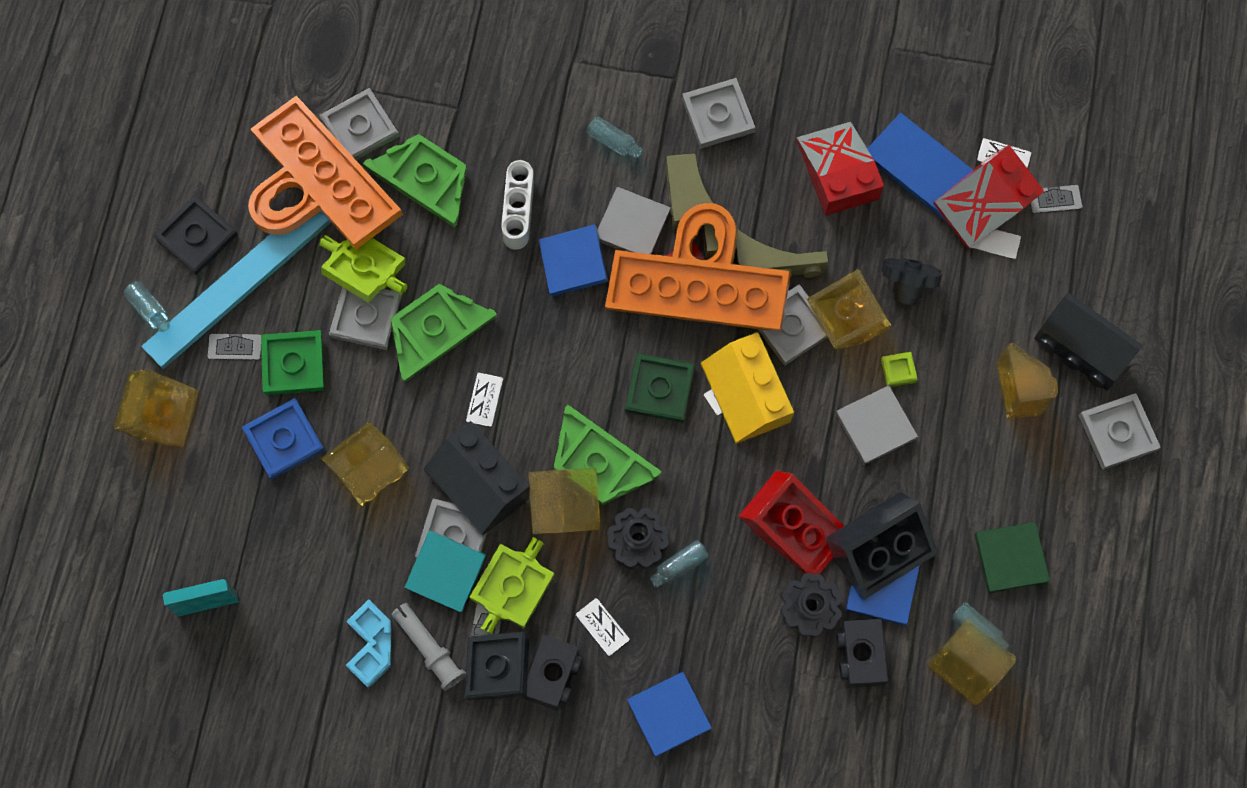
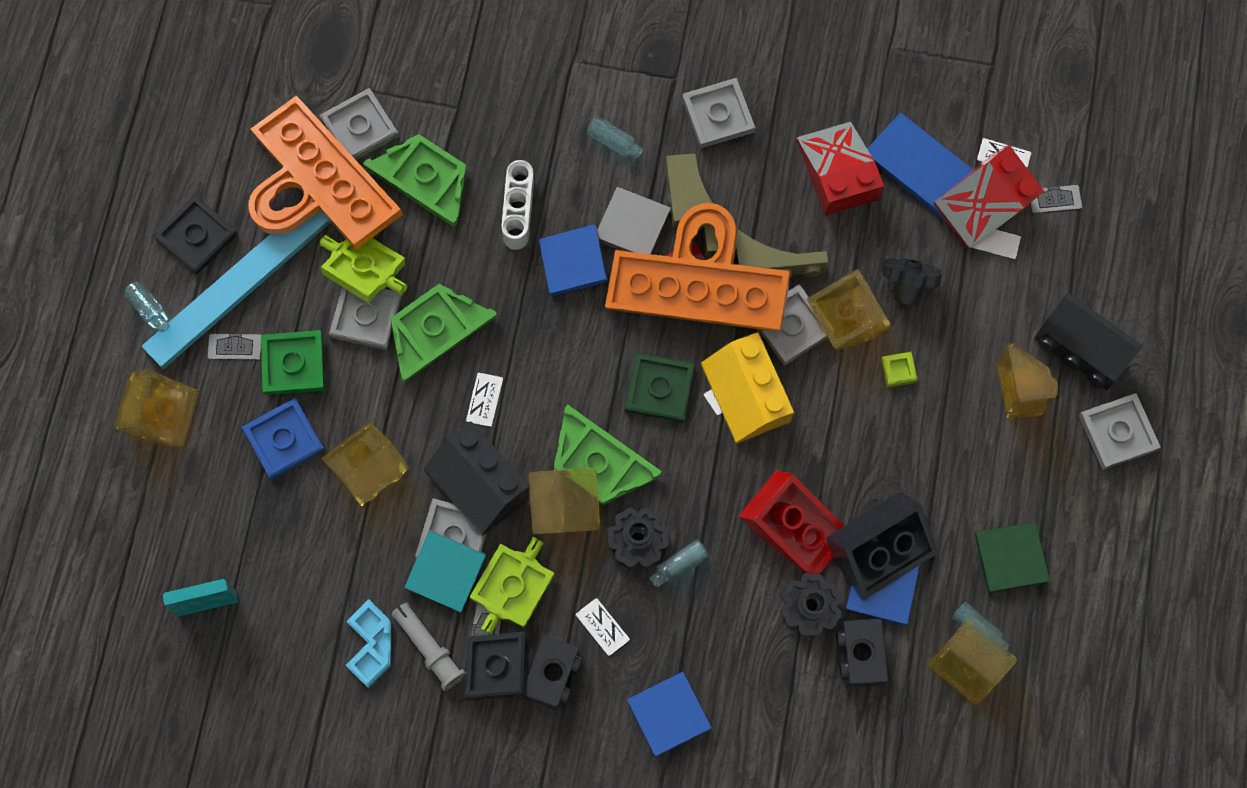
(876, 425): light grey tile -> none

